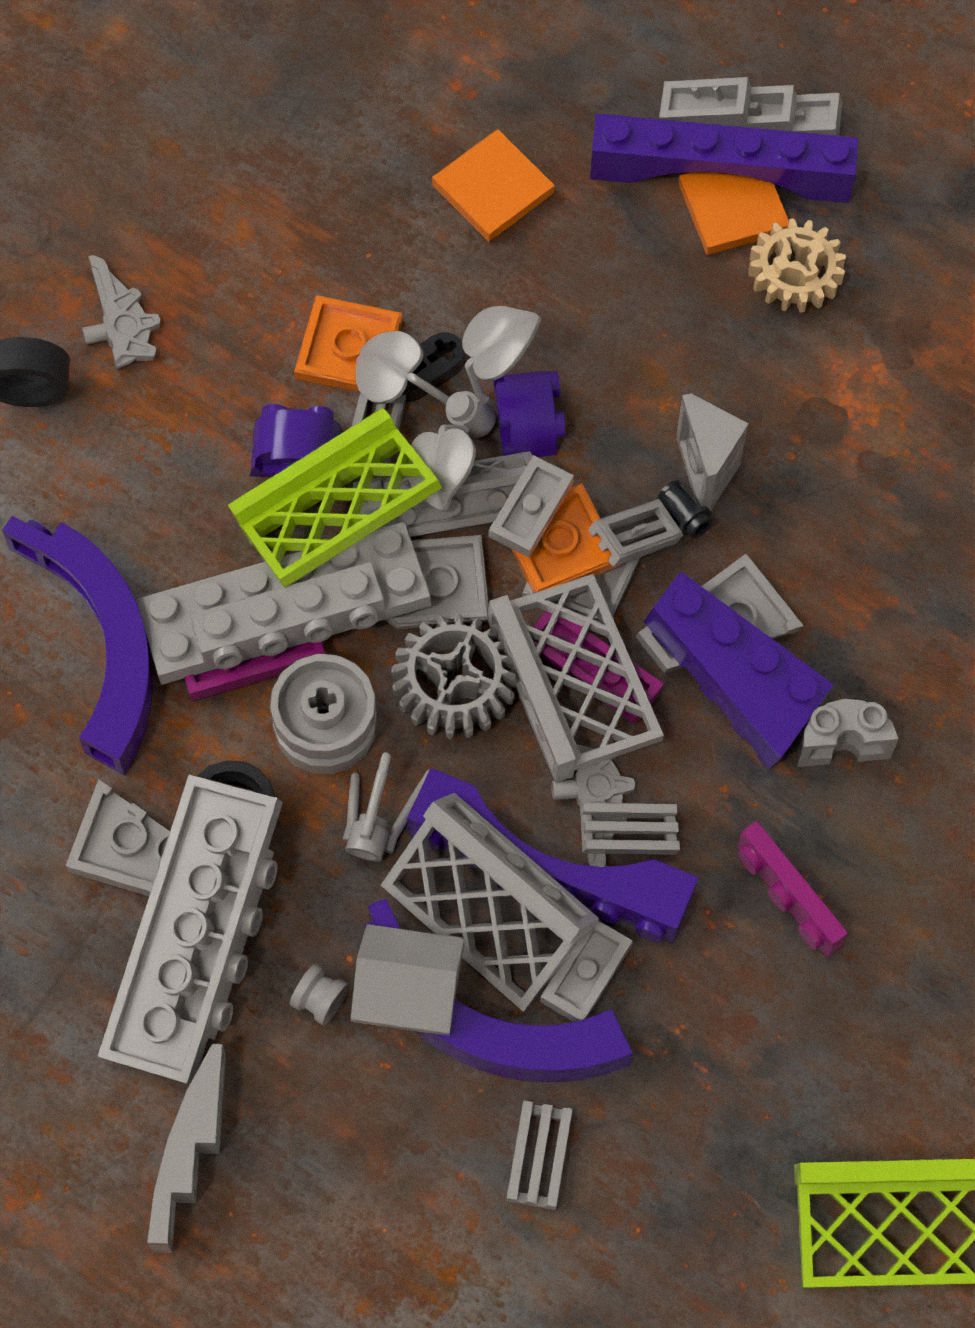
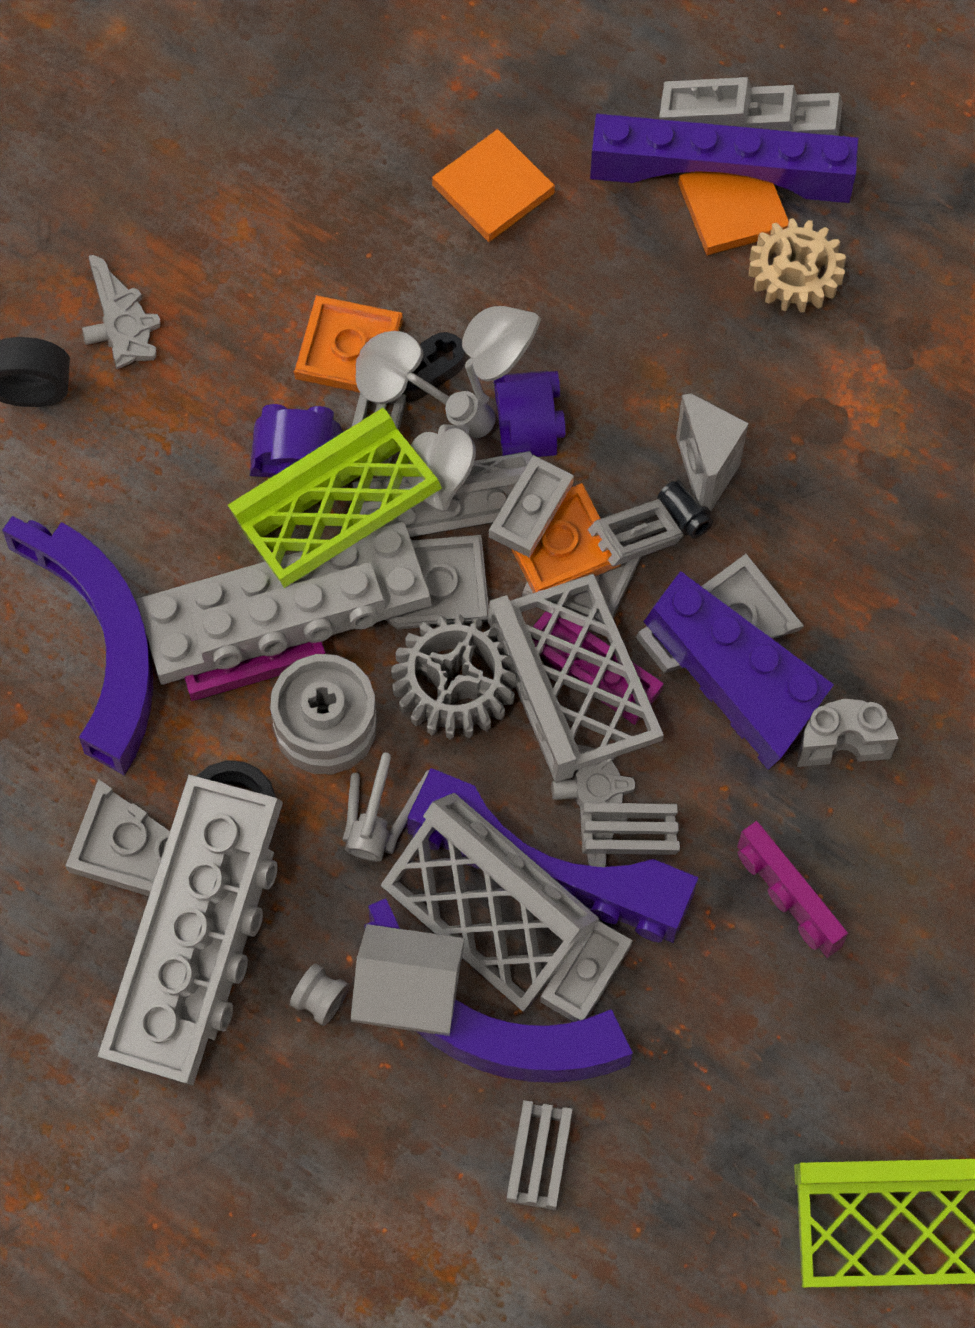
(193, 1133): light grey slope -> none

